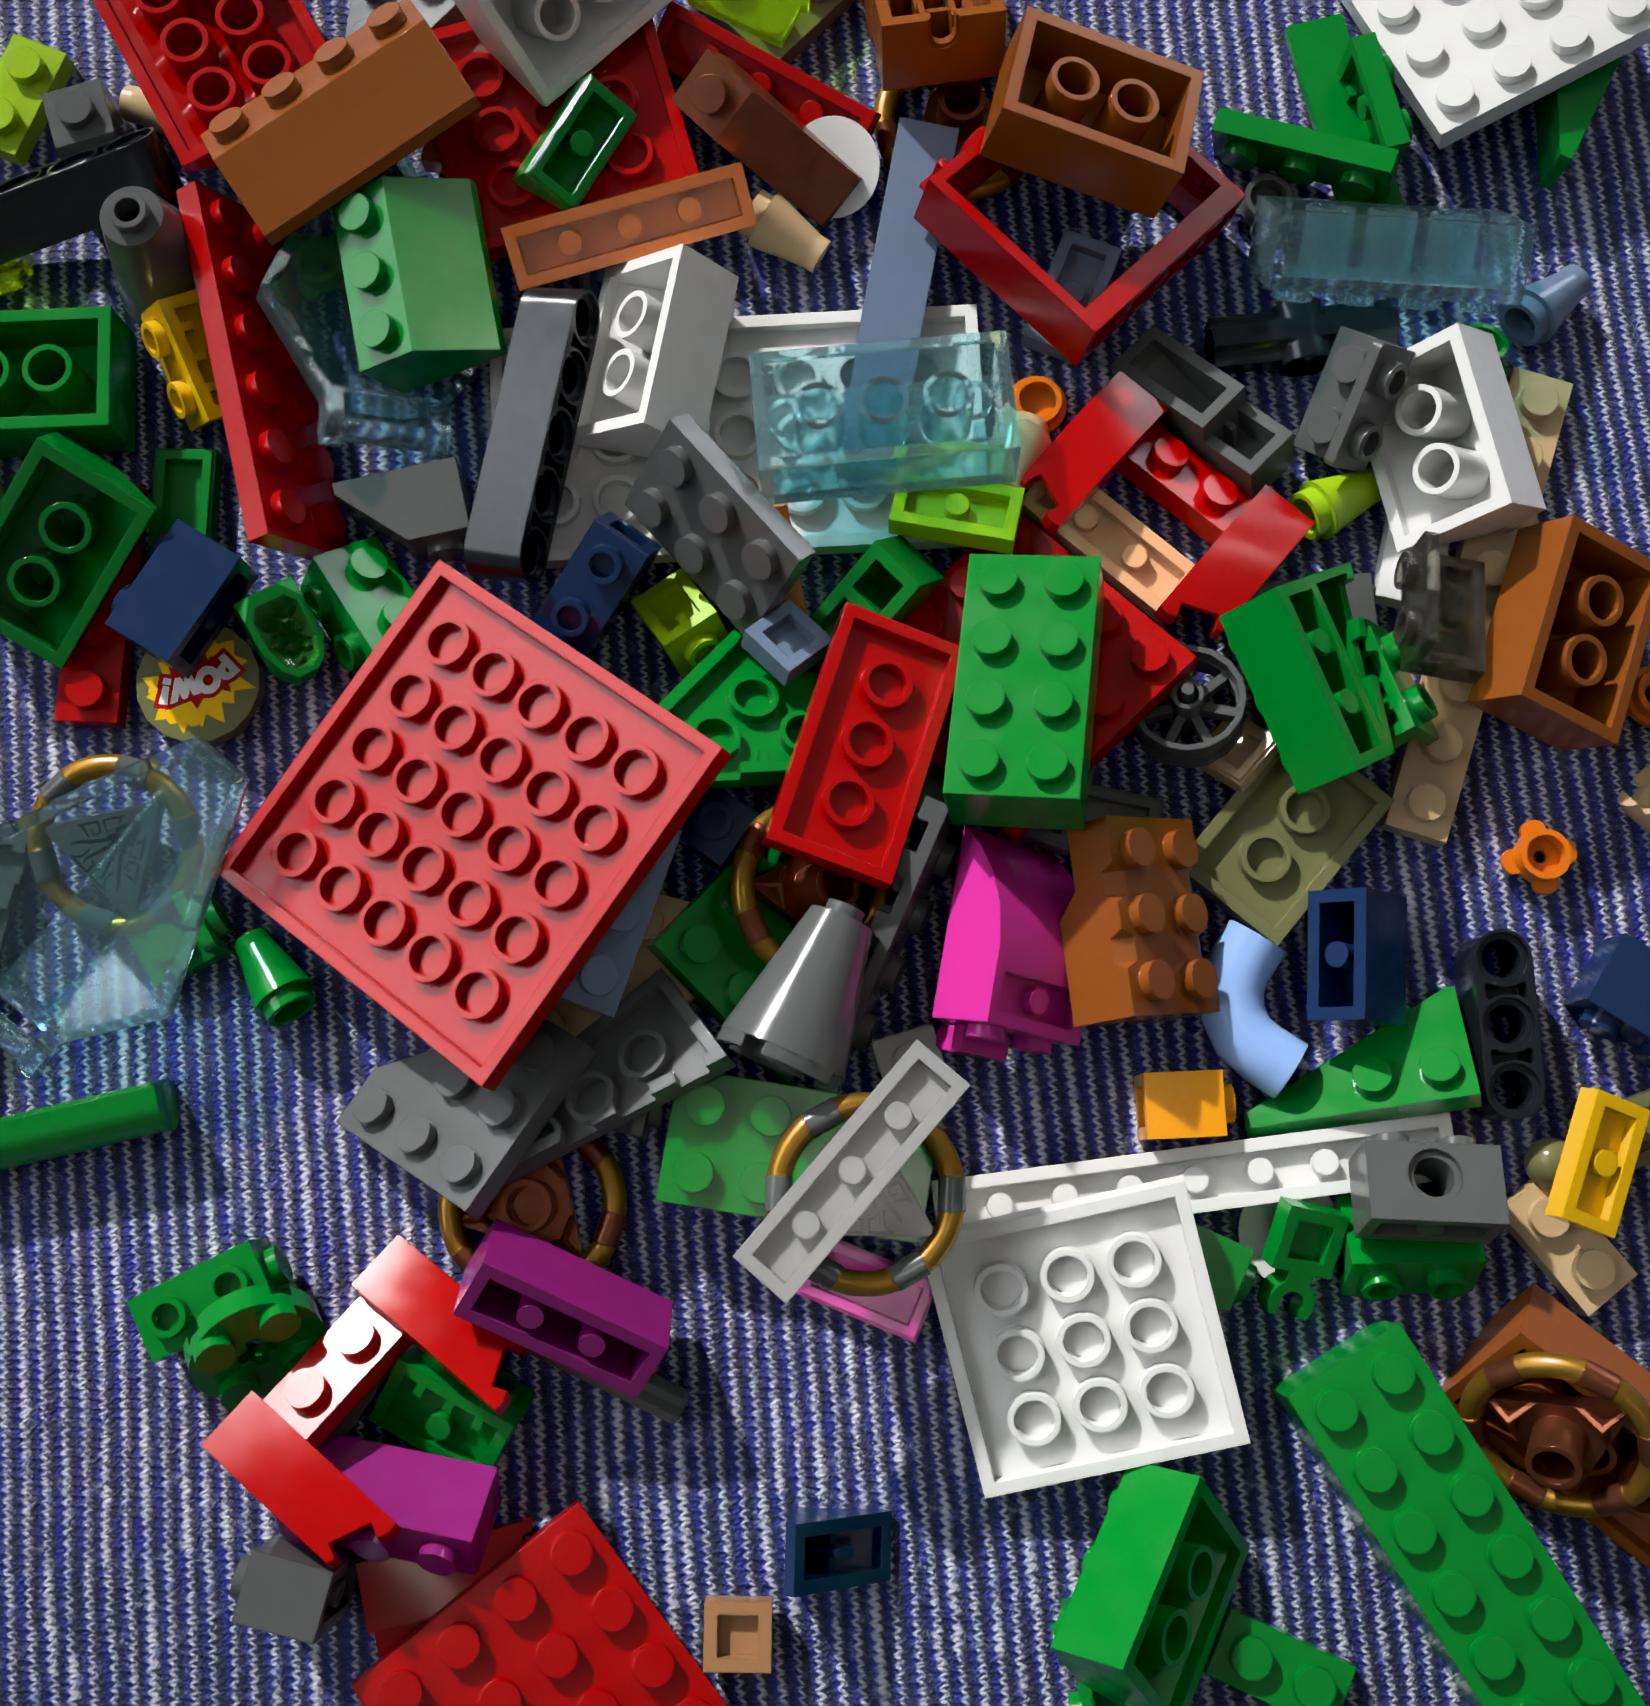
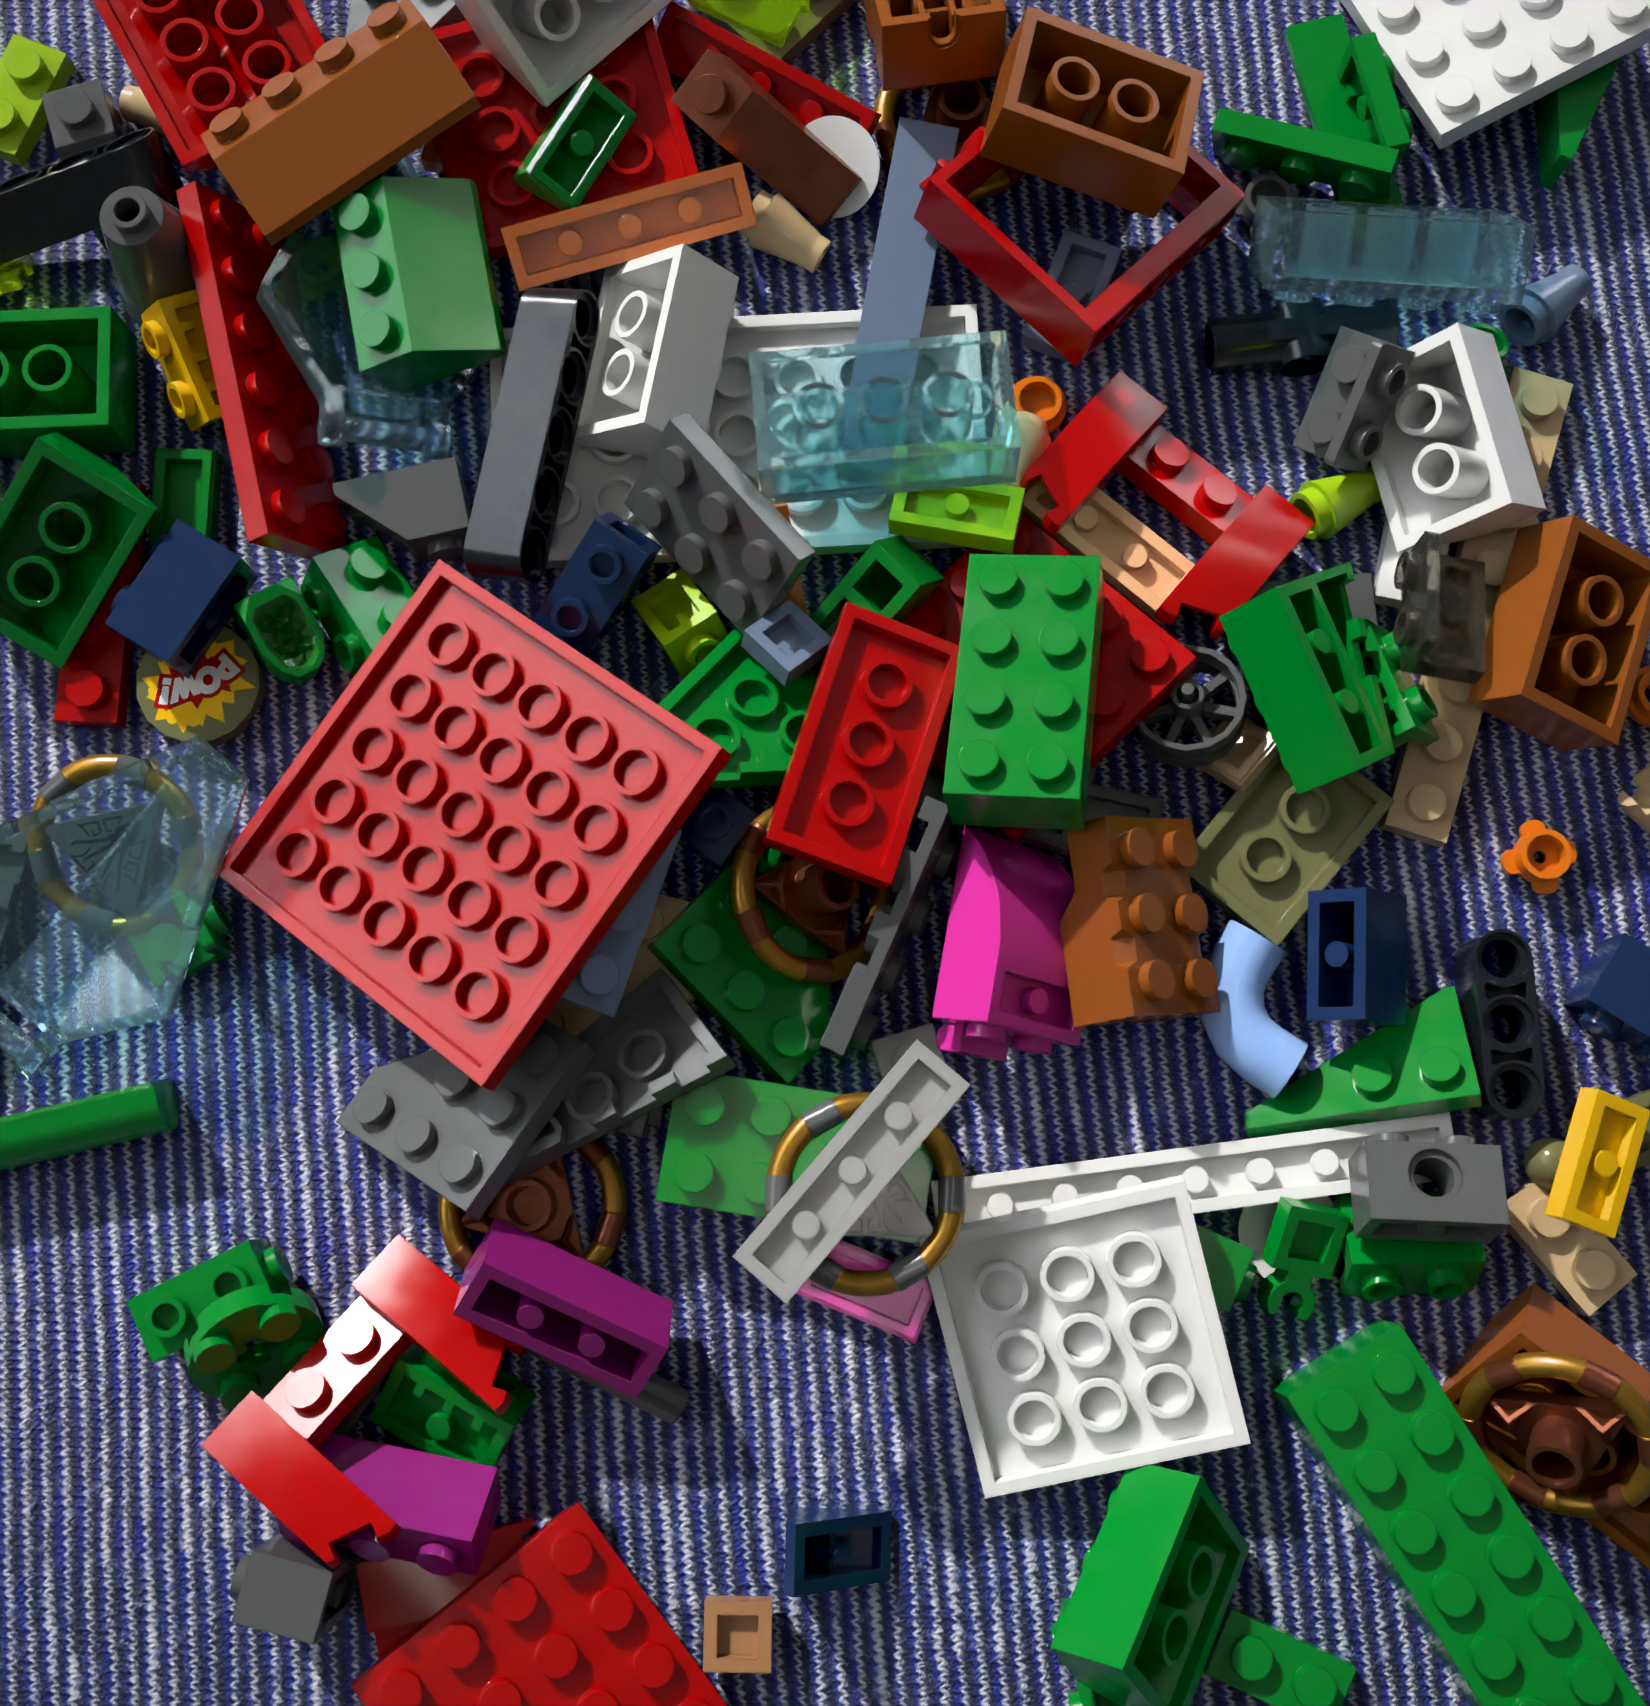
(274, 981): green cone -> none
(806, 999): dark grey cone -> none
(1183, 1105): light orange brick -> none
(1209, 411): dark grey slope -> none

